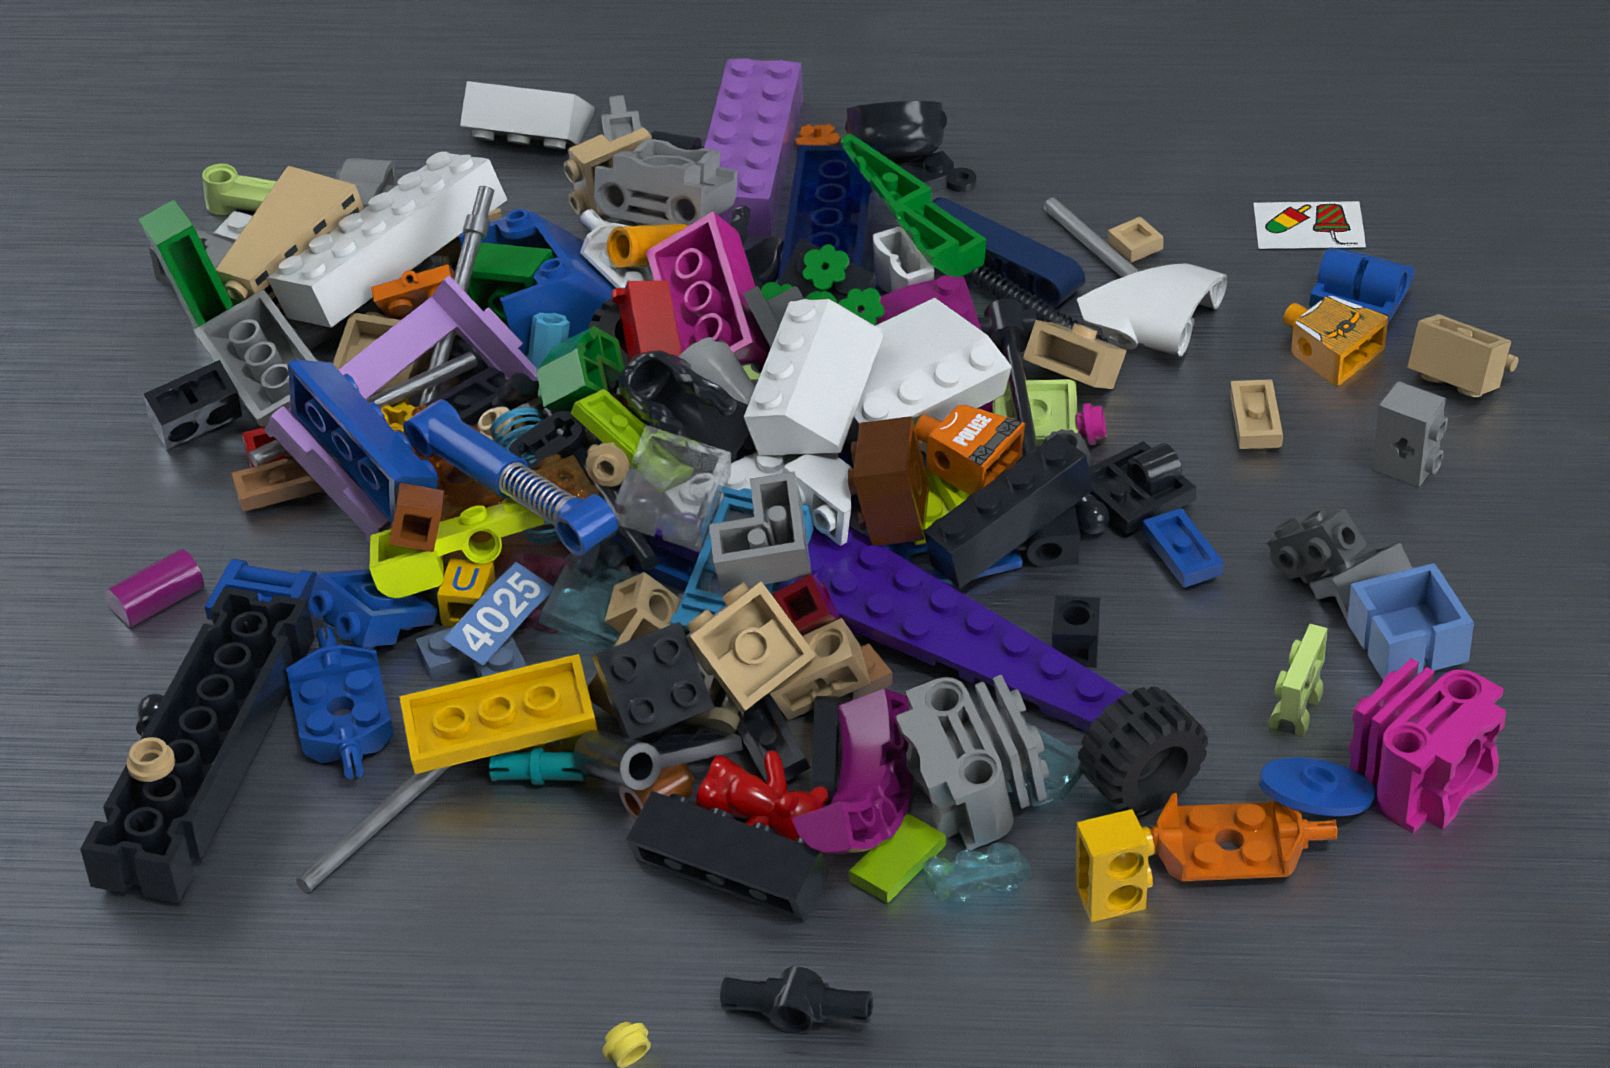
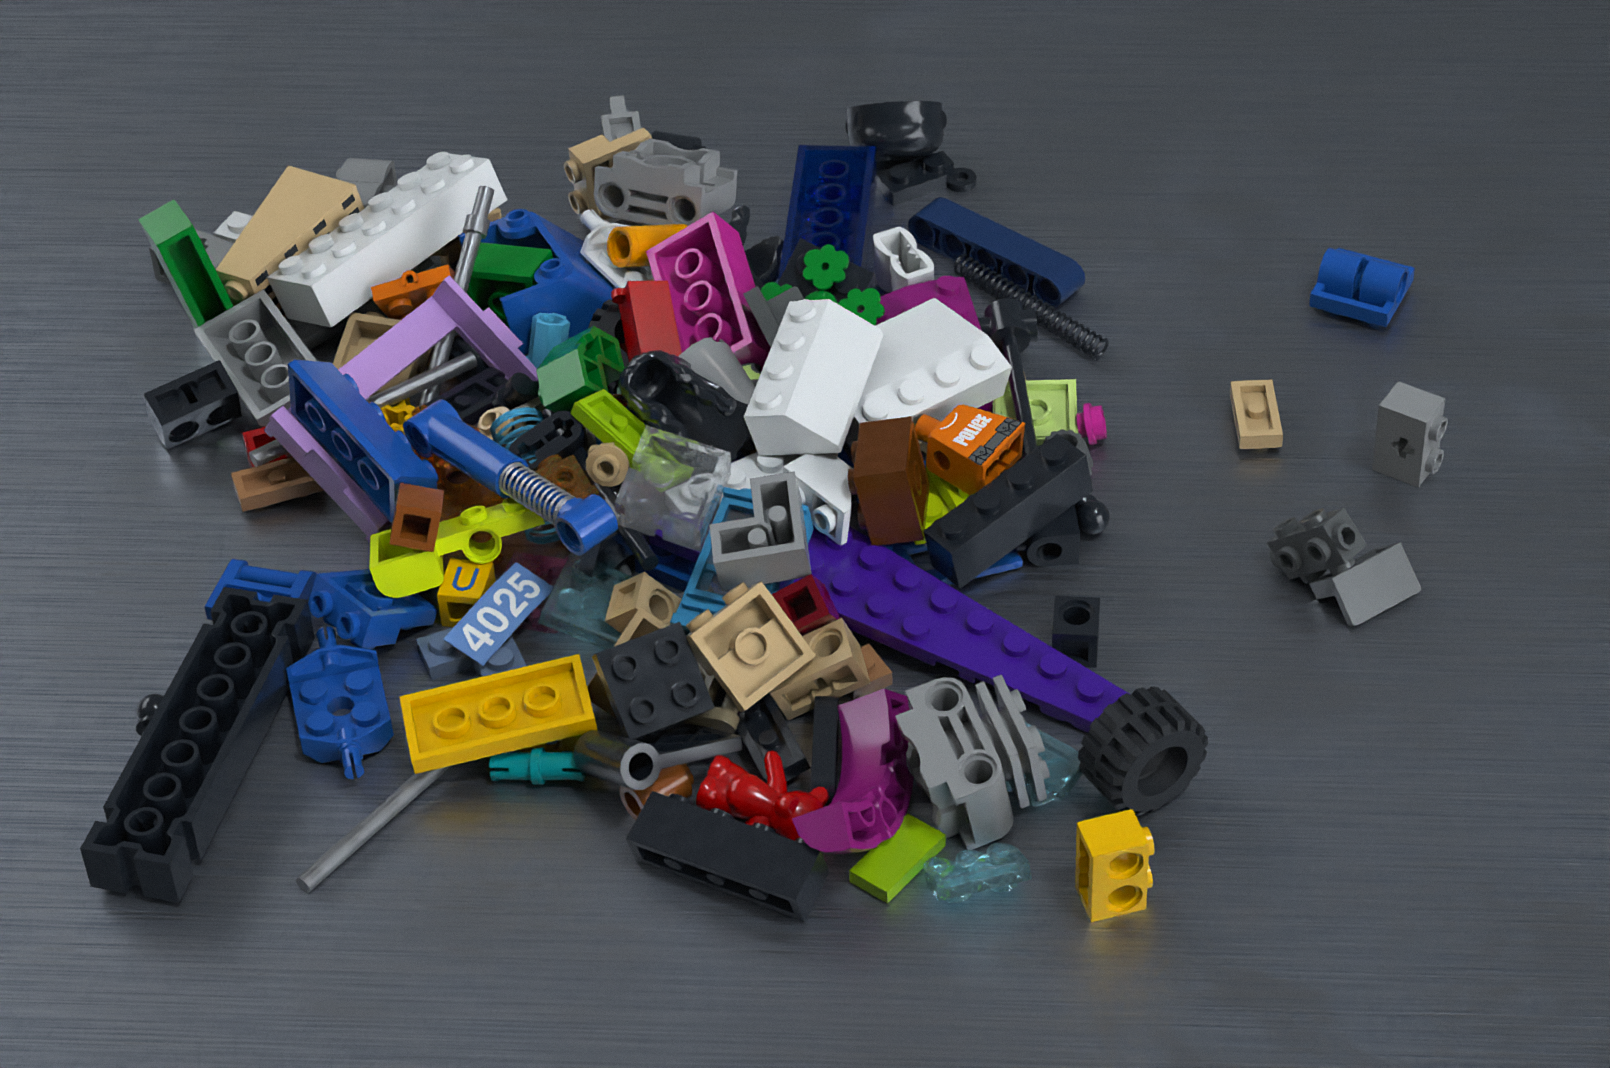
(150, 759): tan plate -> none
(155, 588): magenta brick -> none
(228, 191): yellowish green piece -> none
(525, 115): white slope -> none
(626, 1044): light yellow plate -> none
(756, 132): medium lavender brick -> none
(796, 1000): black pin -> none
(818, 135): orange plant -> none
(937, 234): green wedge -> none
(1074, 353): tan brick -> none
(1090, 239): light grey bar -> none
(1135, 239): tan plate -> none
(1141, 484): black plate -> none
(1153, 306): white panel -> none
(1182, 547): blue plate -> none
(1267, 833): orange plate -> none
(1301, 680): yellowish green plate -> none
(1309, 225): white sticker -> none
(1316, 786): blue piece -> none
(1336, 336): light orange torso -> none
(1409, 618): medium blue piece -> none
(1427, 742): dark pink piece -> none
(1460, 355): tan brick -> none

